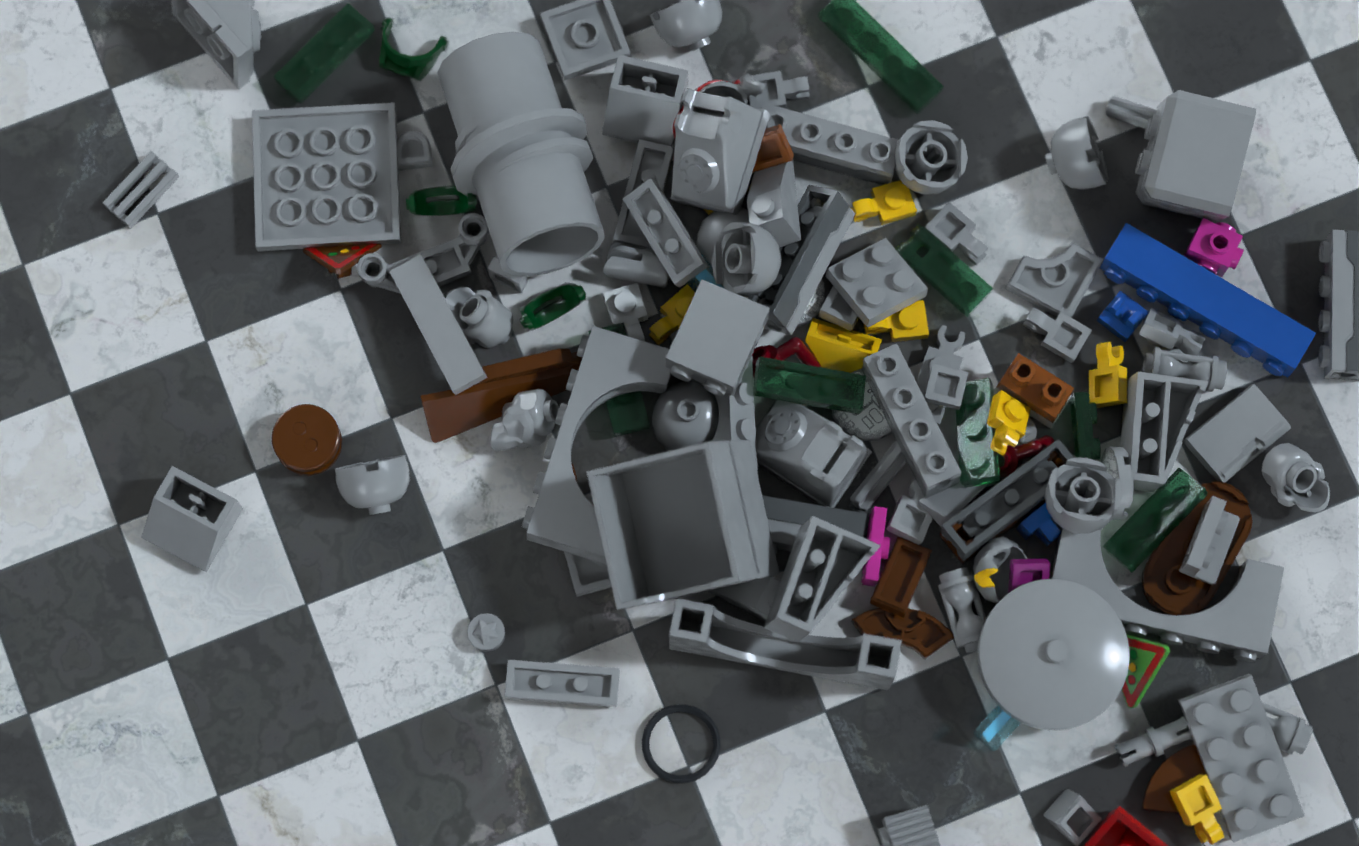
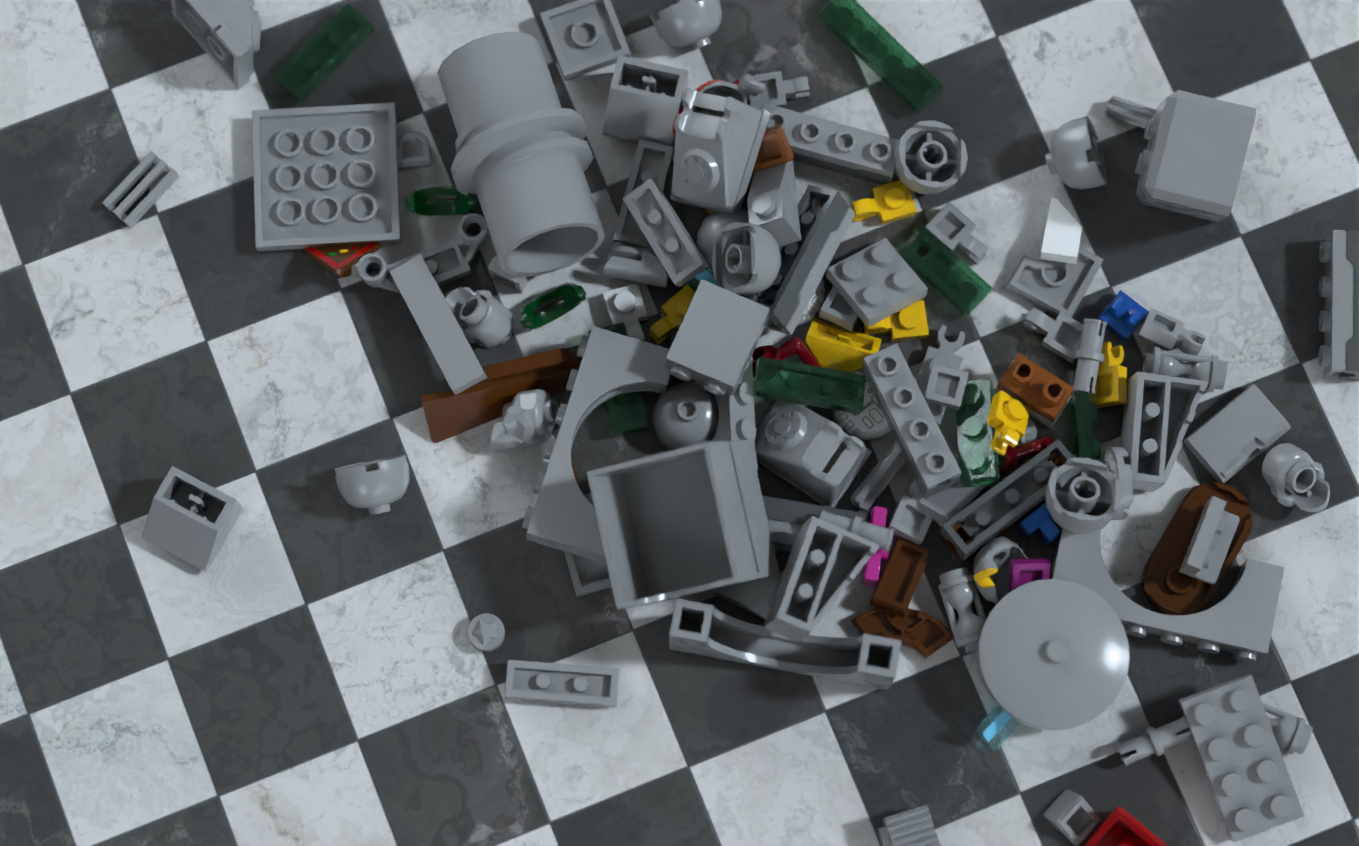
(307, 439): reddish brown head -> none
(411, 66): dark green helmet -> none
(681, 778): black tyre -> none
(872, 532): none -> light grey pin
(1061, 235): none -> white tile
(1089, 356): none -> light grey pin
(1144, 663): piece -> none
(1155, 520): clear green plate -> none
(1169, 775): reddish brown tile -> none
(1197, 806): yellow plate -> none
(1207, 301): blue brick -> none
(1215, 247): dark pink brick -> none

